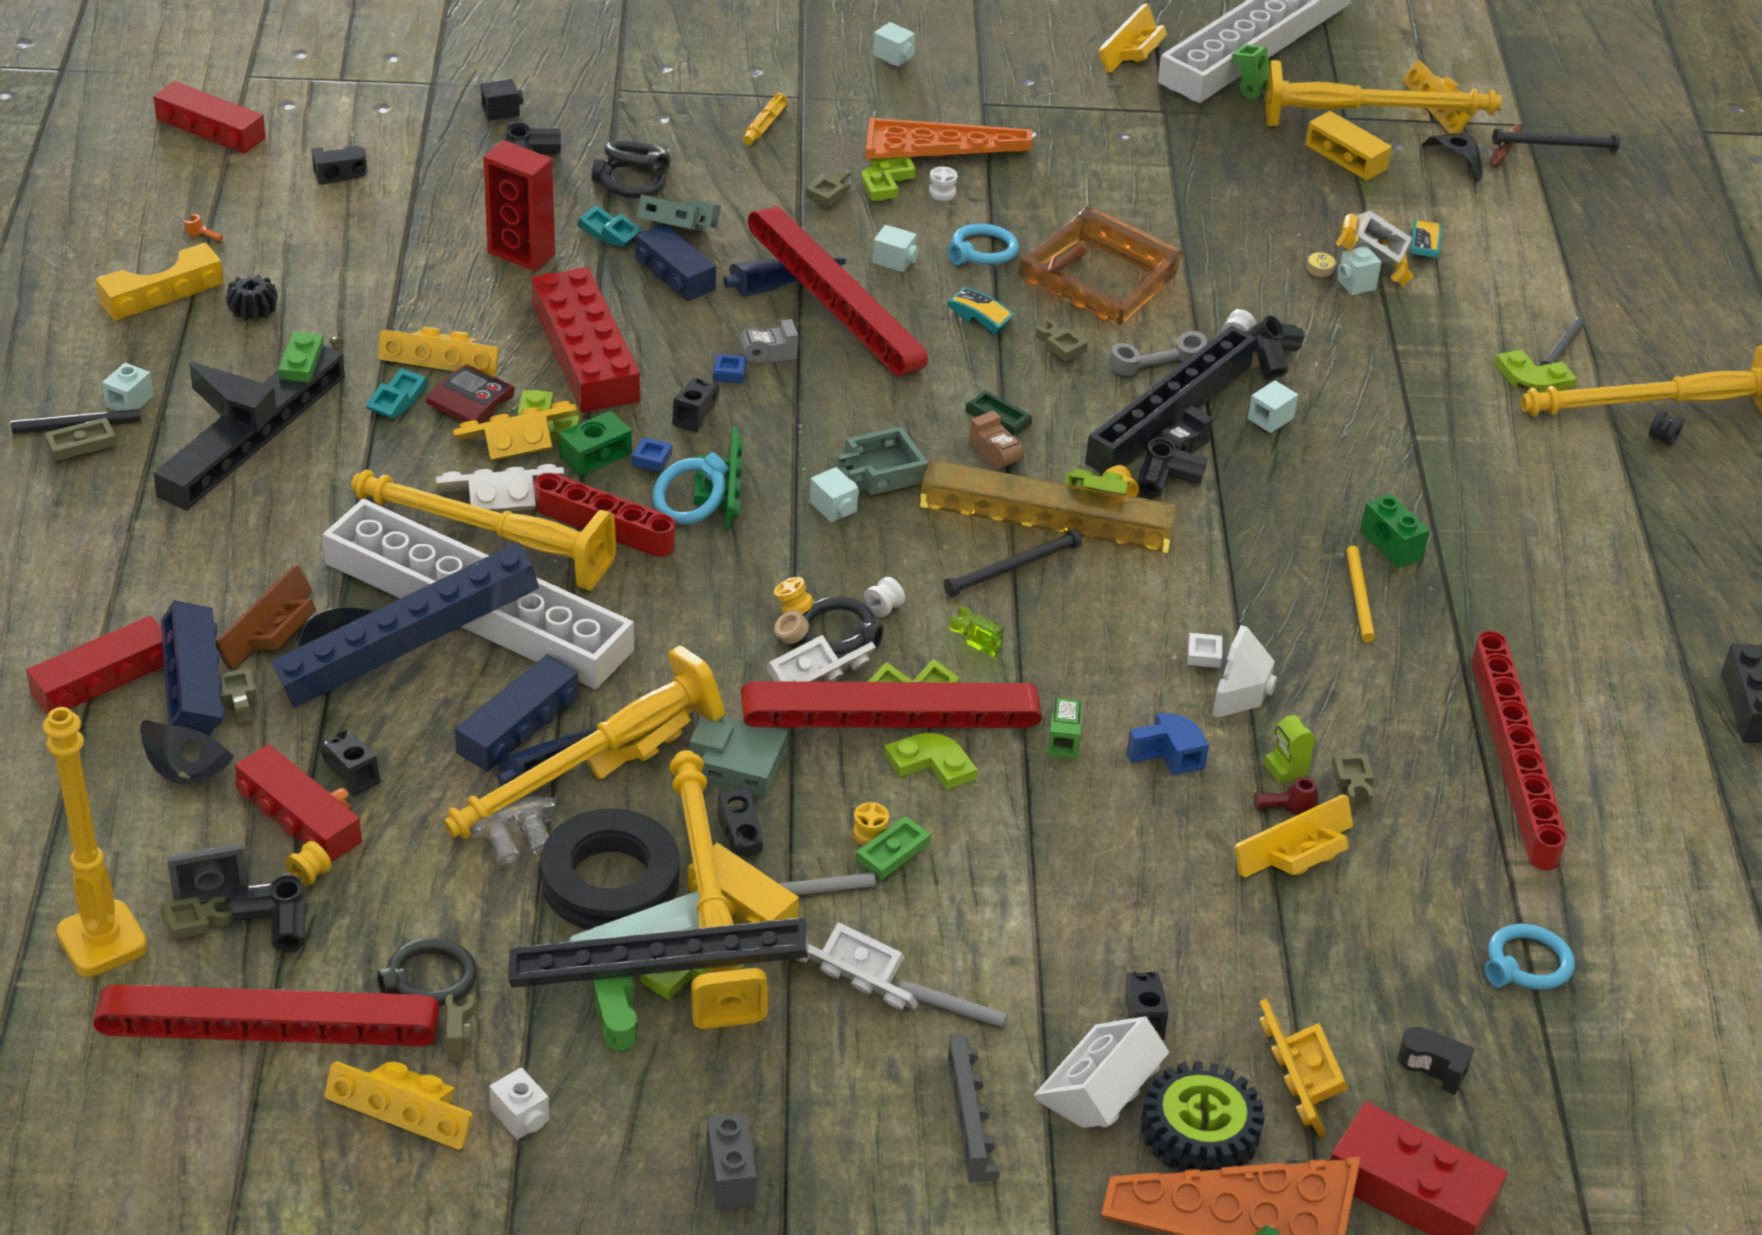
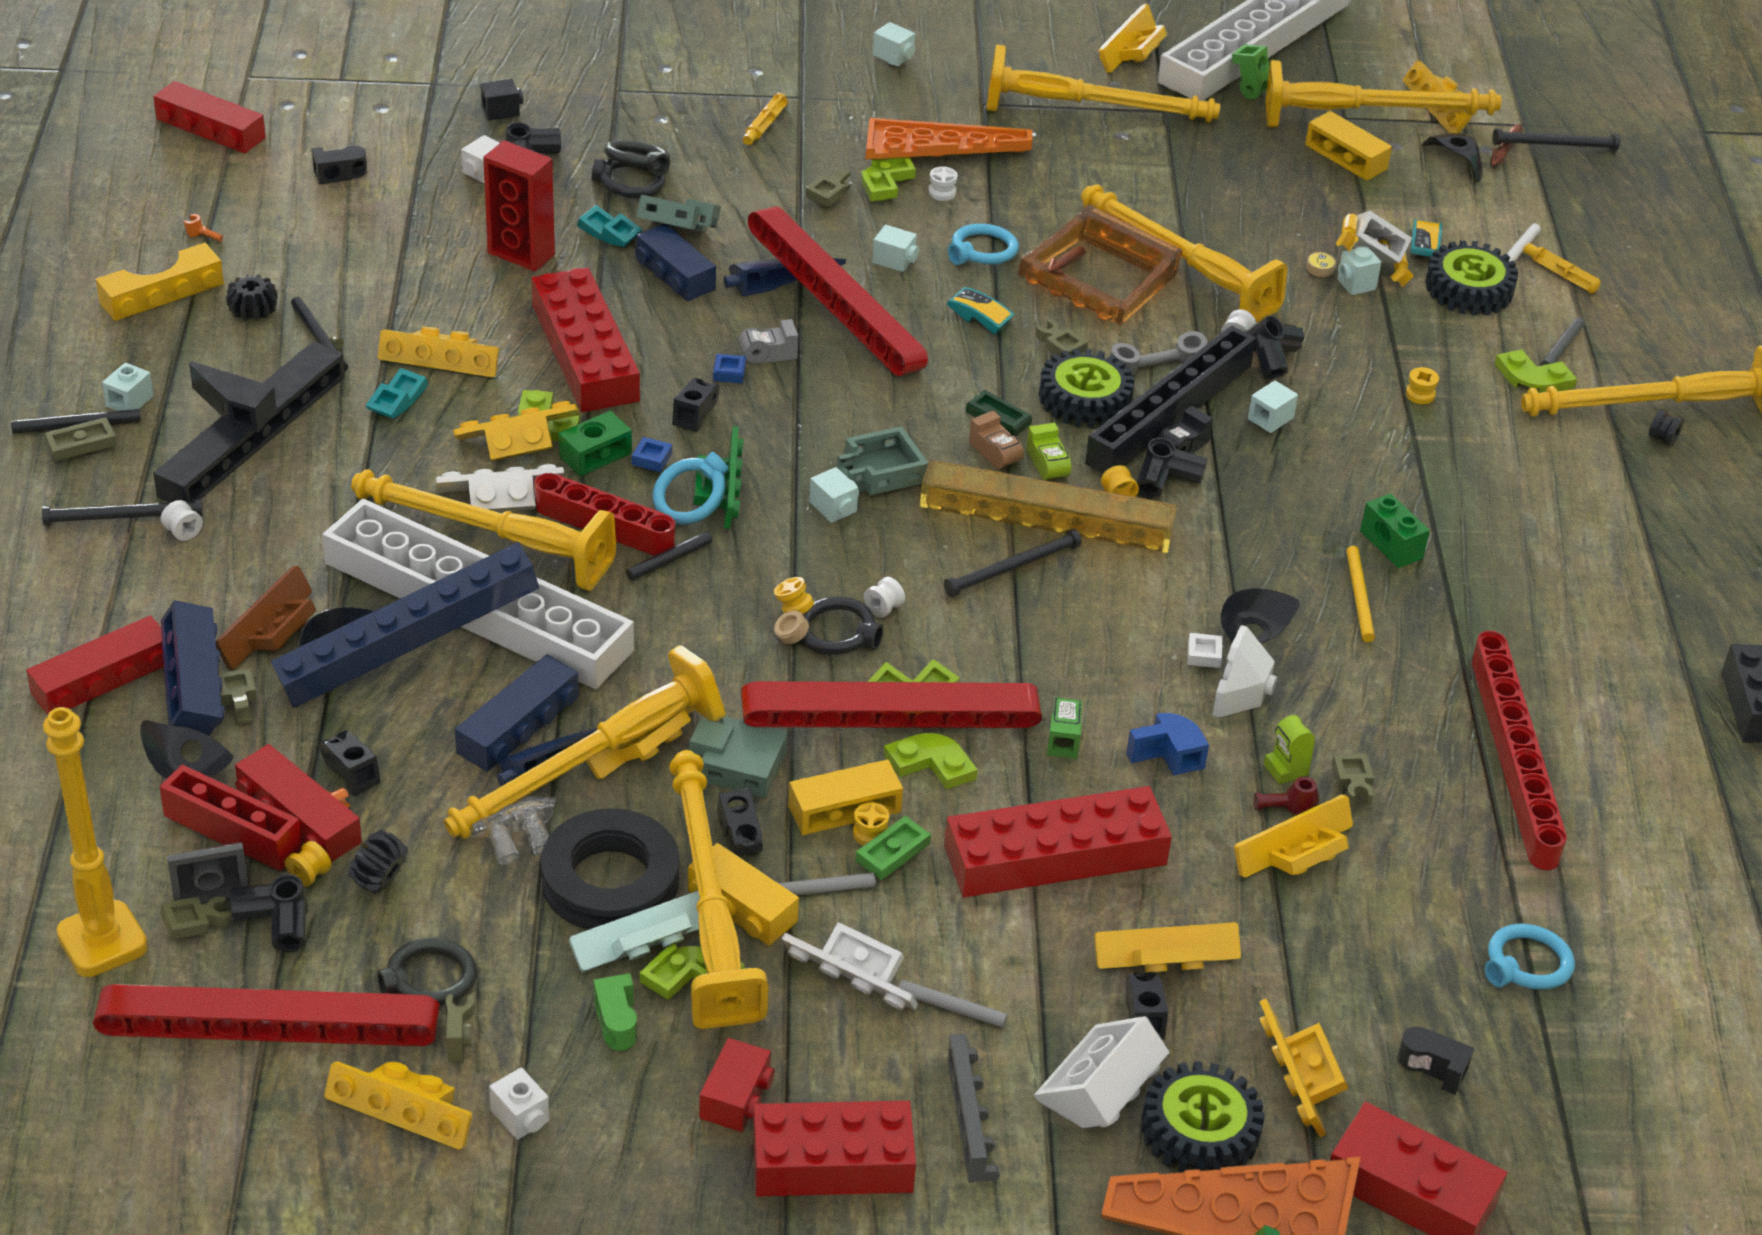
(111, 512): none -> black bar
(181, 520): none -> white wheel
(230, 816): none -> red brick
(301, 357): bright green plate -> none
(313, 325): none -> black bar
(378, 861): none -> black gear
(470, 394): slope -> none
(473, 157): none -> white brick
(658, 952): black plate -> none
(669, 555): none -> black bar
(731, 1161): dark grey brick -> none
(736, 1085): none -> red brick
(817, 662): white bracket -> none
(832, 797): none -> yellow brick
(833, 1148): none -> red brick
(980, 631): clear neon green plate -> none
(1047, 451): none -> lime leg
(1056, 841): none -> red brick
(1066, 88): none -> yellow piece
(1085, 387): none -> black wheel
(1109, 483): lime plate -> none
(1167, 945): none -> yellow bracket
(1258, 606): none -> black piece
(1259, 291): none -> yellow piece
(1422, 385): none -> yellow wheel
(1471, 278): none -> black wheel
(1526, 238): none -> white bar
(1563, 268): none -> yellow piece

